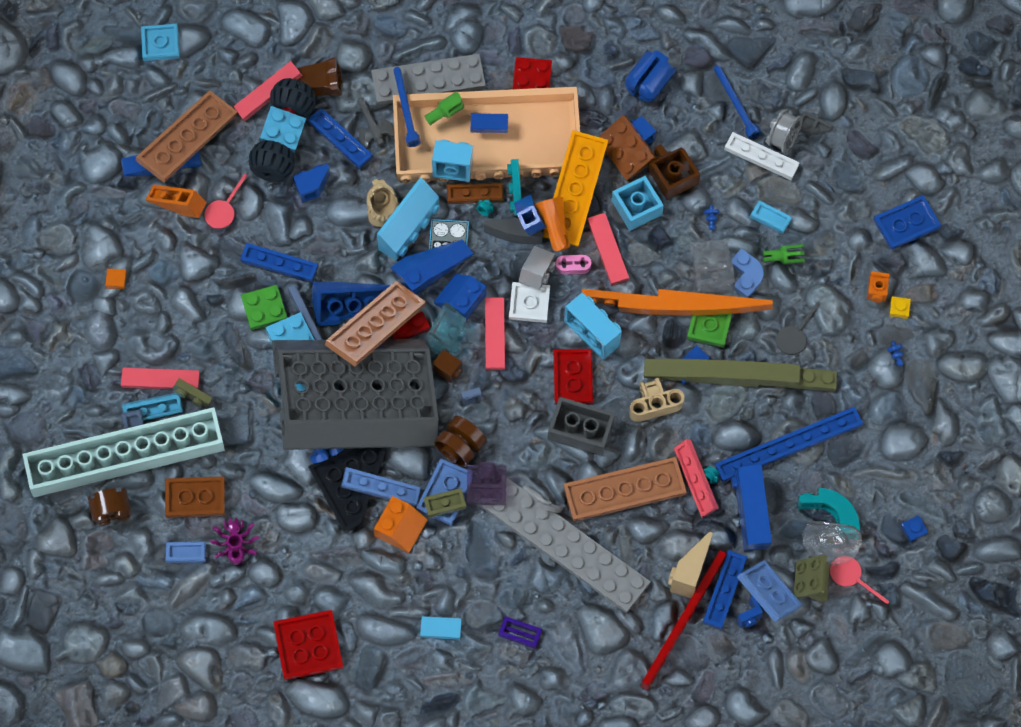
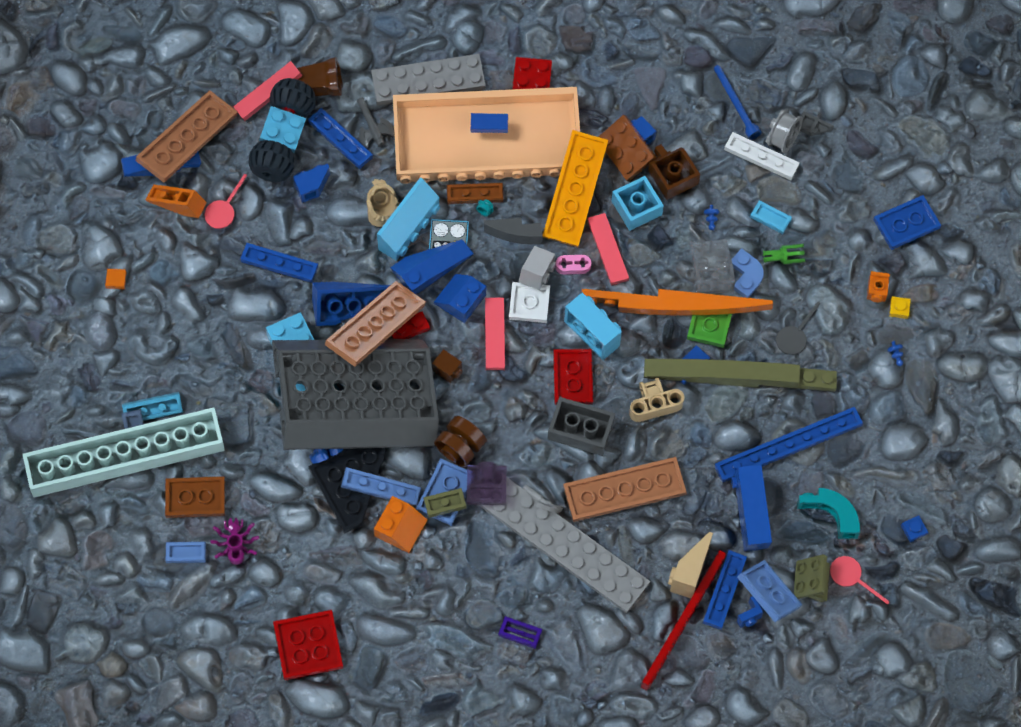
(109, 505): reddish brown brick -> none
(157, 378): coral tile -> none
(160, 42): medium azure tile -> none
(198, 397): olive plate -> none
(263, 307): bright green plate -> none
(300, 307): sand blue tile -> none
(412, 138): blue piece -> none
(440, 628): medium azure tile -> none
(446, 108): bright green arm -> none
(447, 330): clear light blue slope -> none
(452, 160): medium azure brick -> none
(471, 396): sand blue tile -> none
(514, 187): teal plate -> none
(529, 215): blue slope -> none
(553, 217): orange piece -> none
(649, 76): blue cylinder -> none
(696, 478): coral tile -> none
(711, 474): teal plate -> none
(835, 540): clear hat -> none

